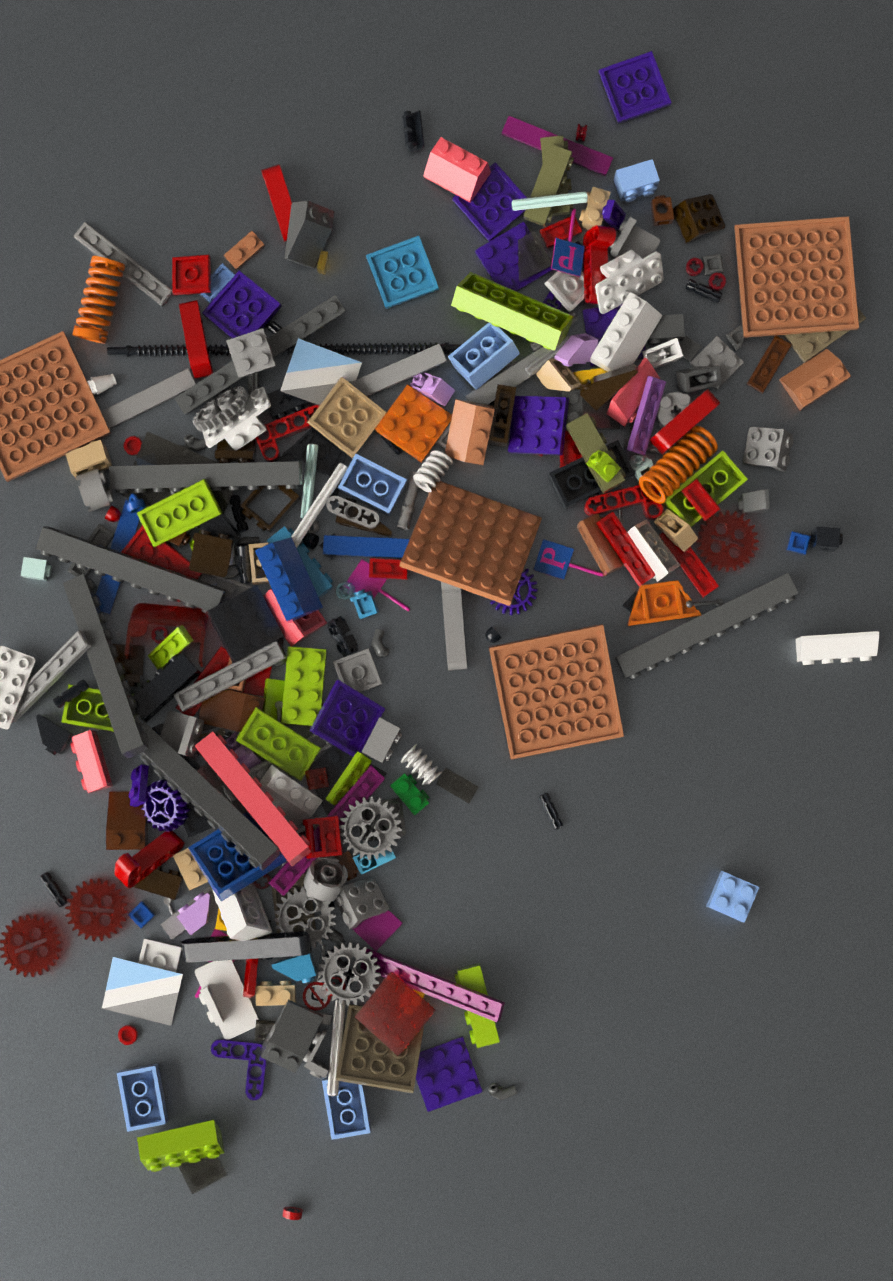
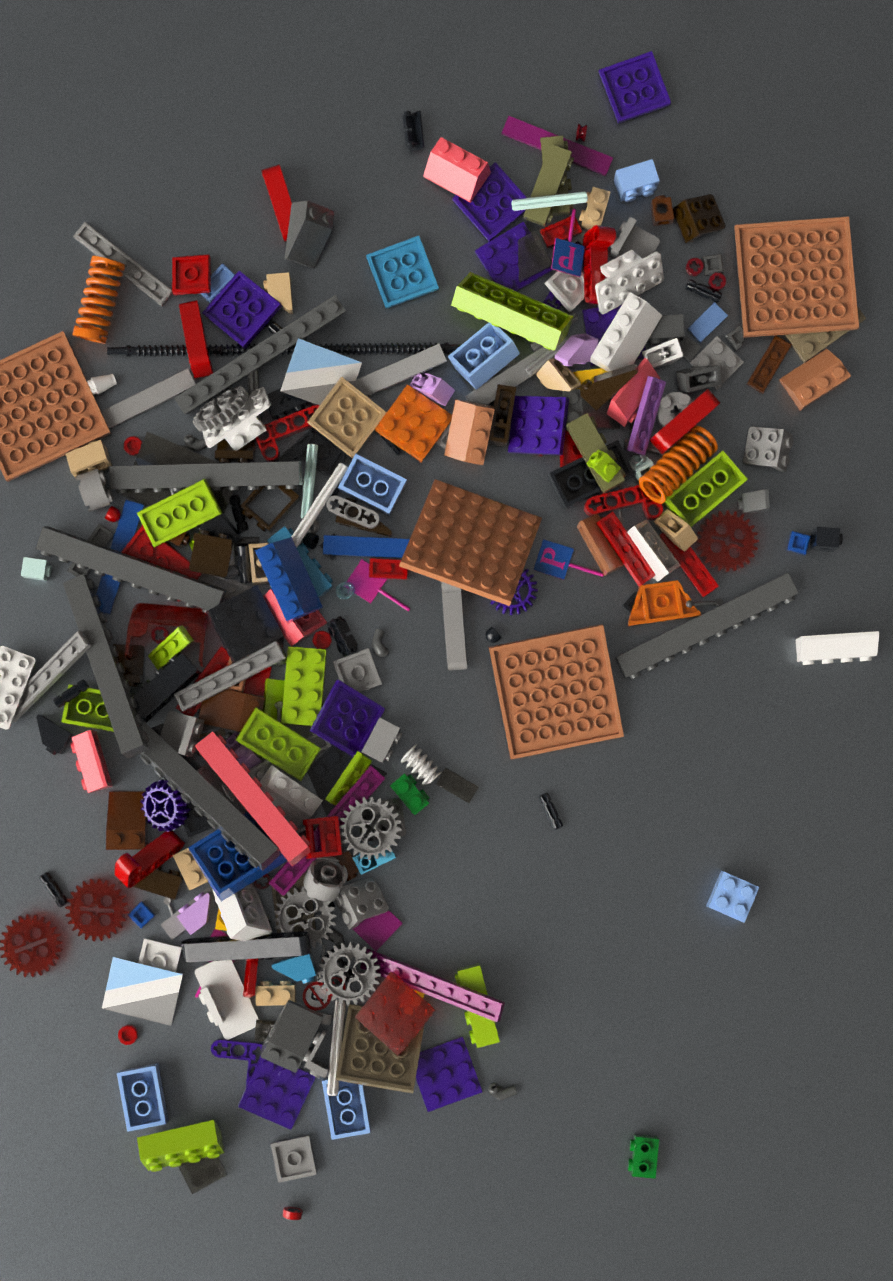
(135, 504): blue tile -> none
(139, 785): dark purple plate -> none
(244, 250): nougat plate -> none
(251, 353): light grey brick -> none
(276, 1093): none -> dark purple plate
(279, 287): none -> tan slope
(293, 1158): none -> light grey plate
(317, 778): clear red plate -> none
(322, 263): clear yellow tile -> none
(322, 640): none -> red tile
(364, 603): dark azure bracket -> none
(408, 503): light grey pin -> none
(431, 469): white piece -> none
(613, 214): dark purple plate -> none
(644, 1156): none -> green brick
(700, 500): red tile -> none
(707, 322): none -> medium blue tile

